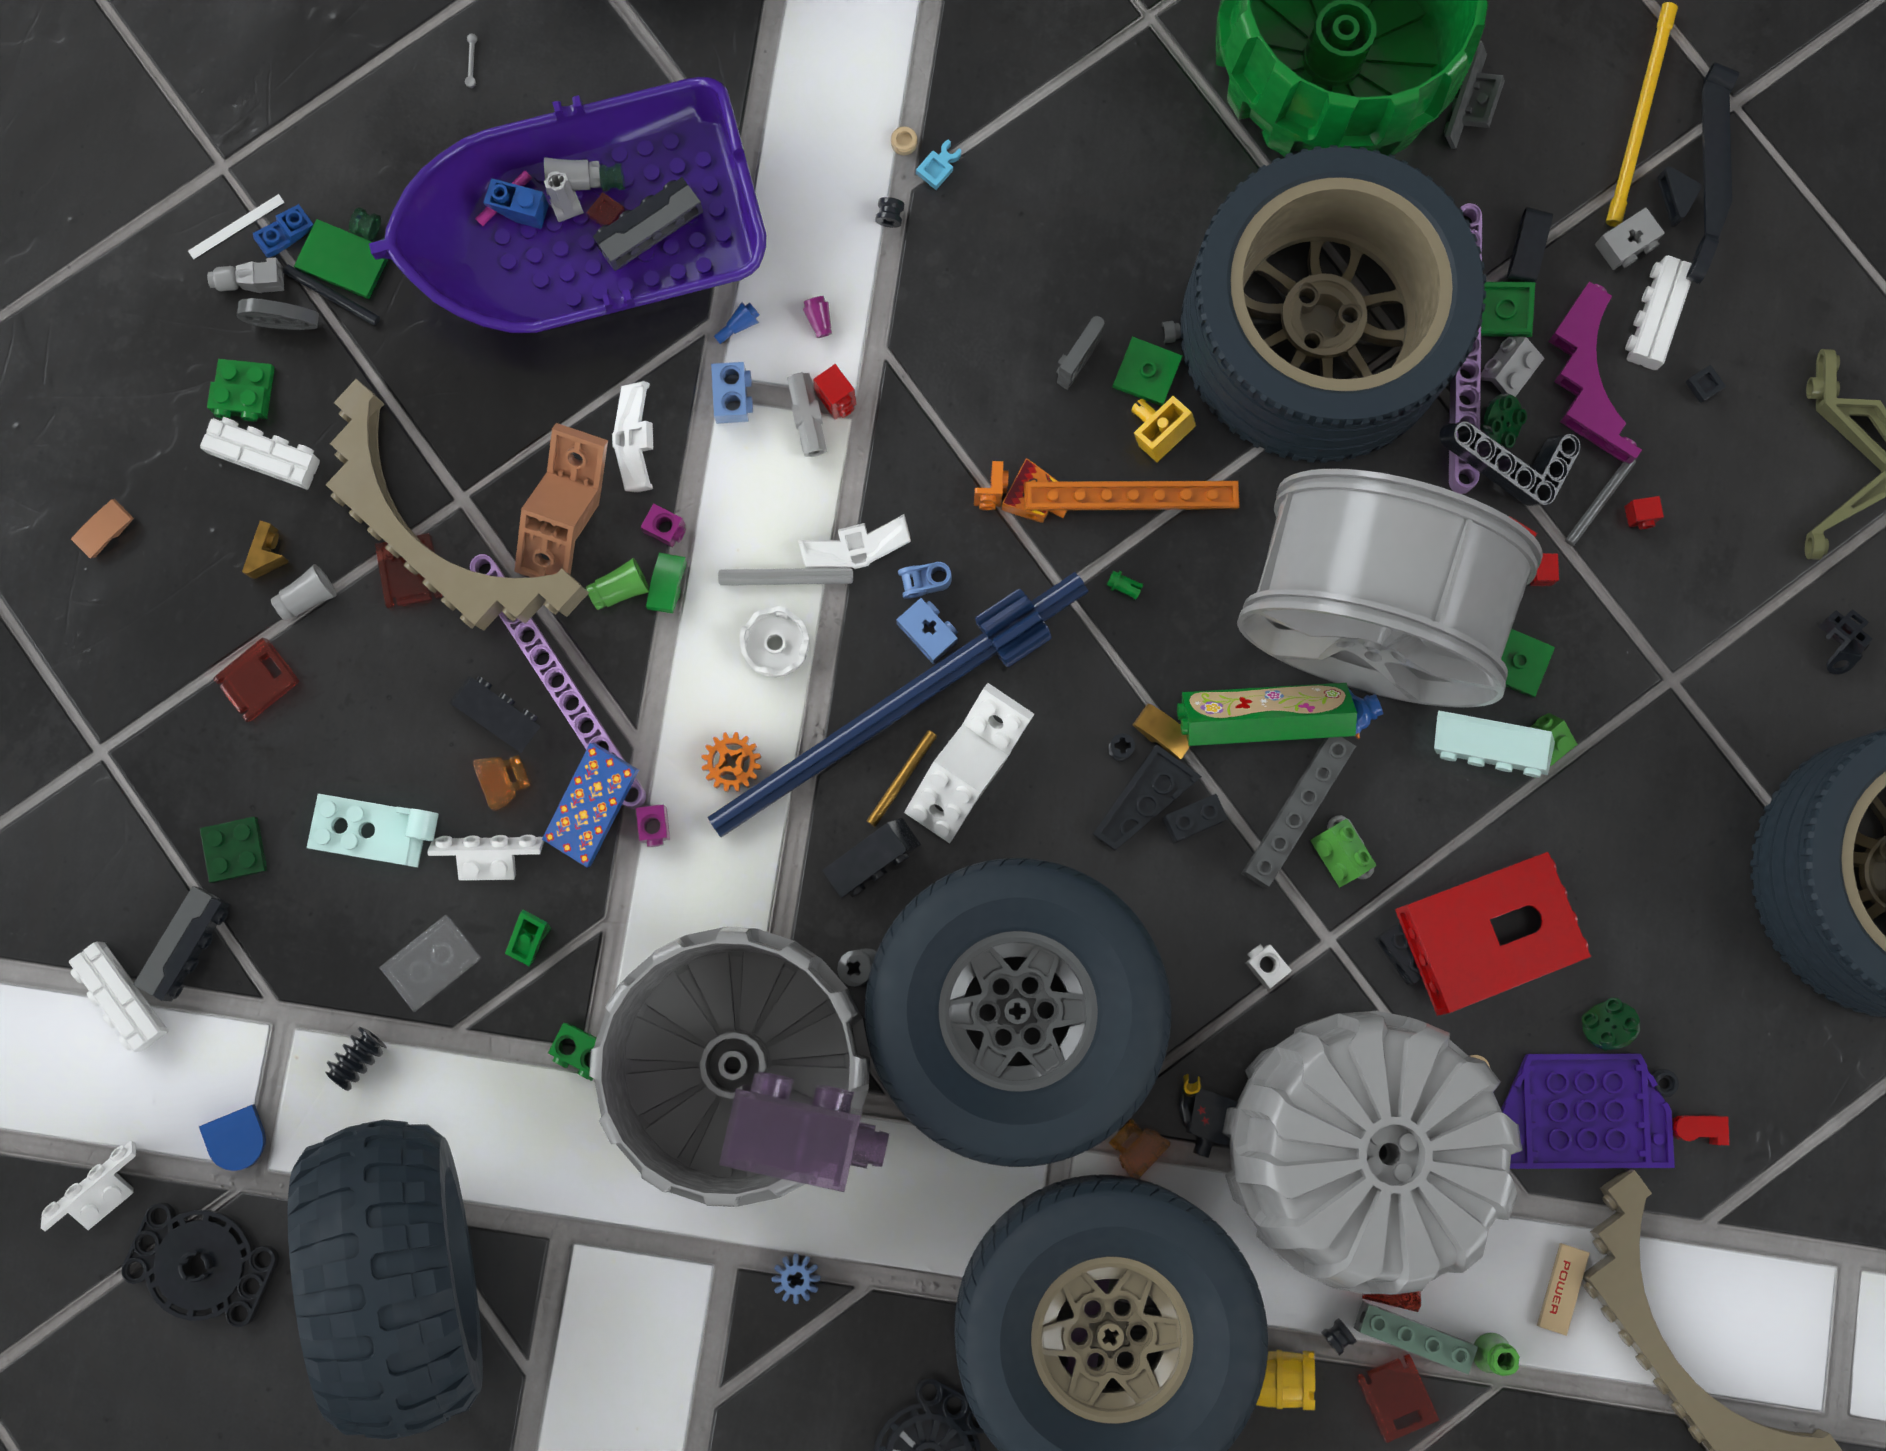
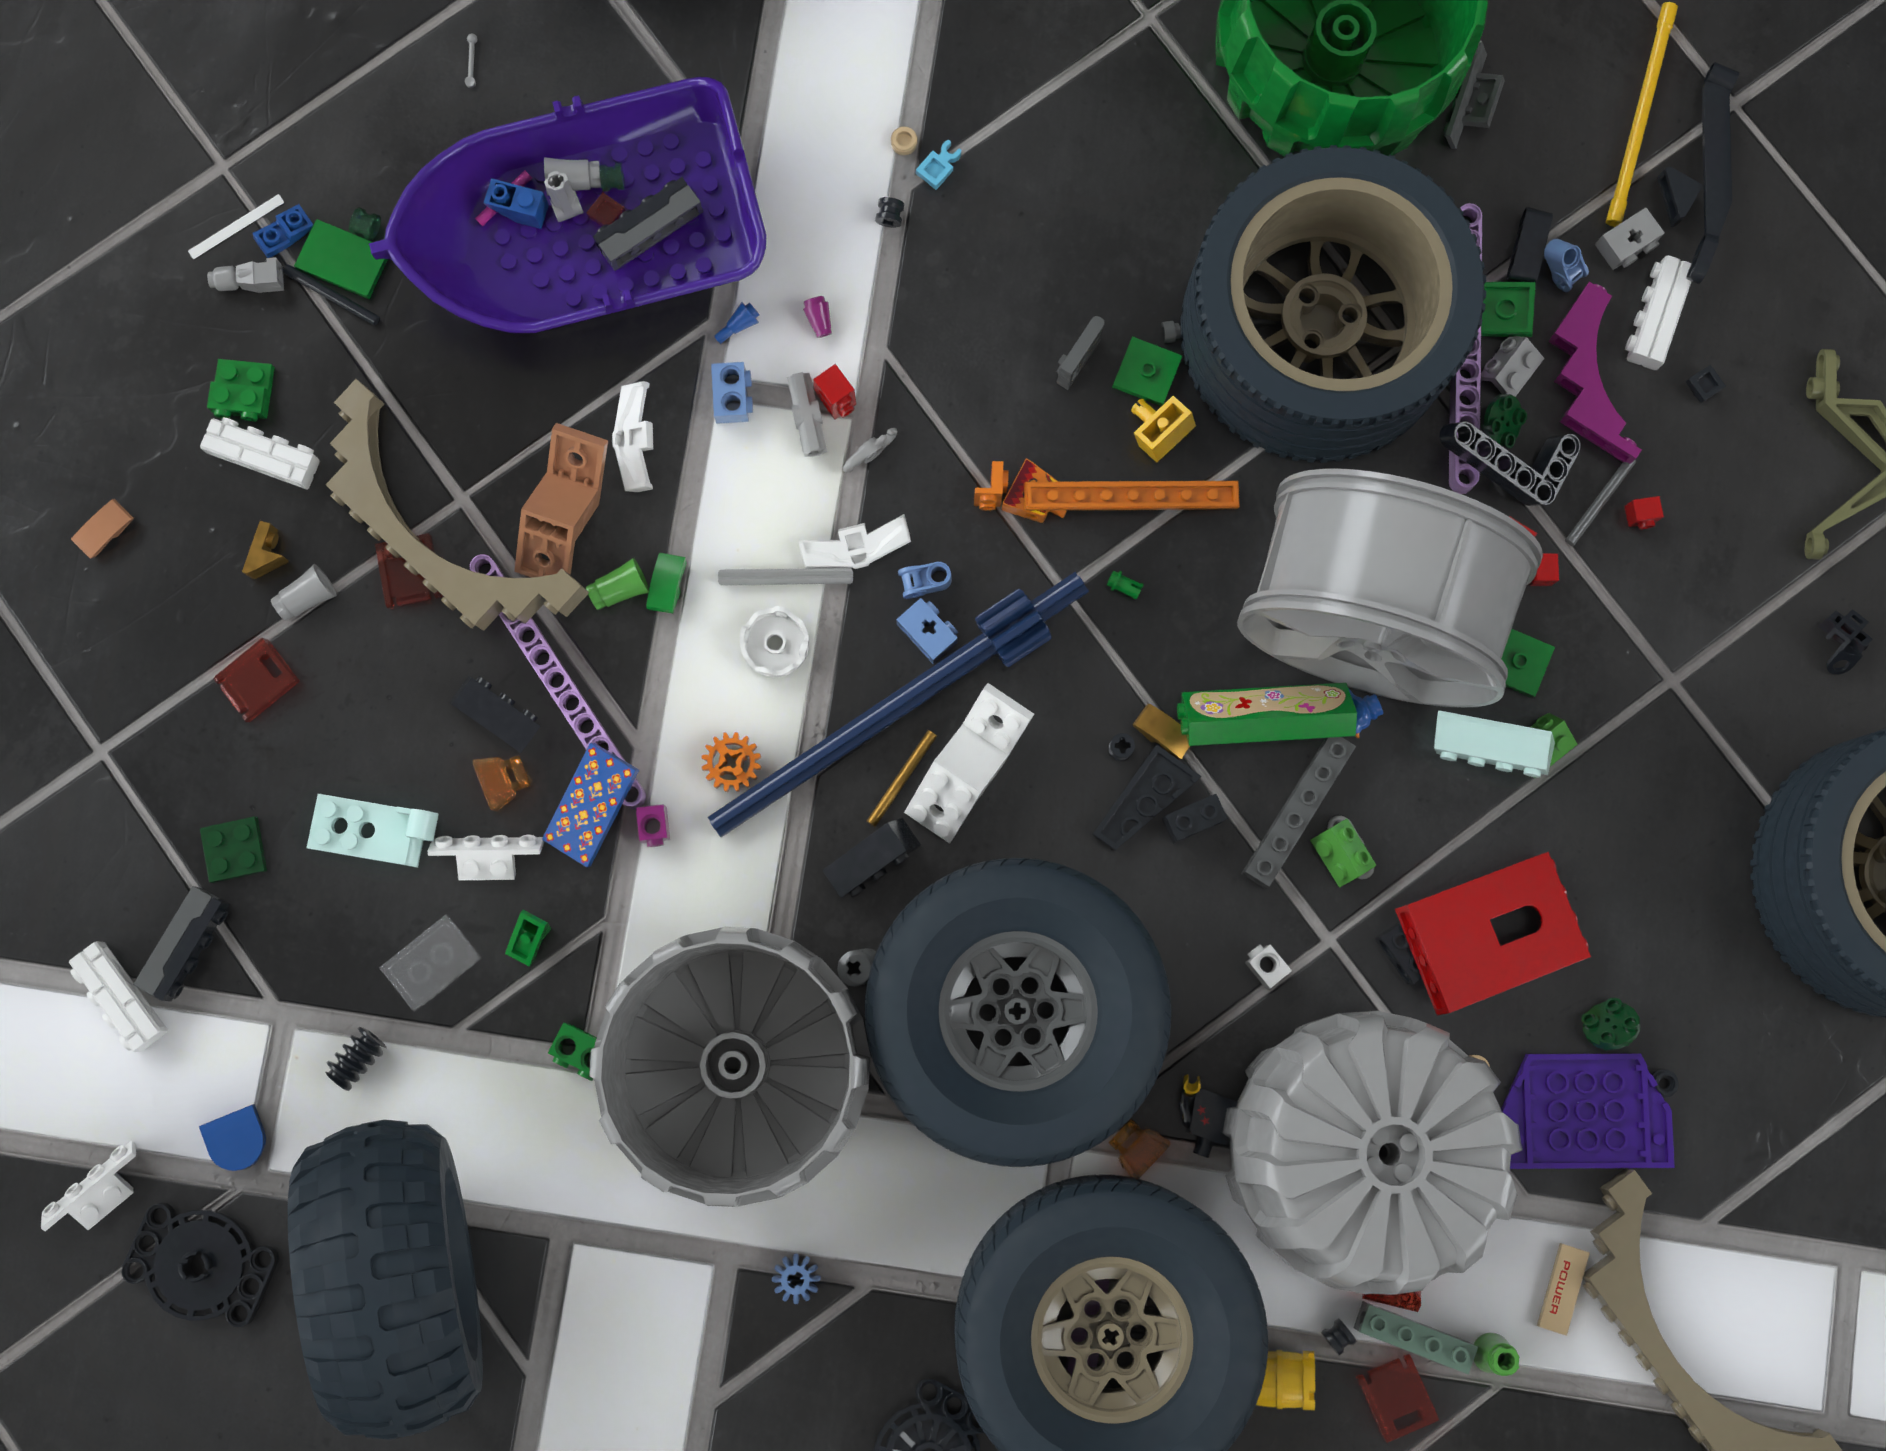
(276, 314): dark grey piece -> none
(659, 515): magenta brick -> none
(798, 1135): clear purple brick -> none
(870, 450): none -> light grey piece
(1565, 263): none -> medium blue piece
(1691, 1127): red leg -> none

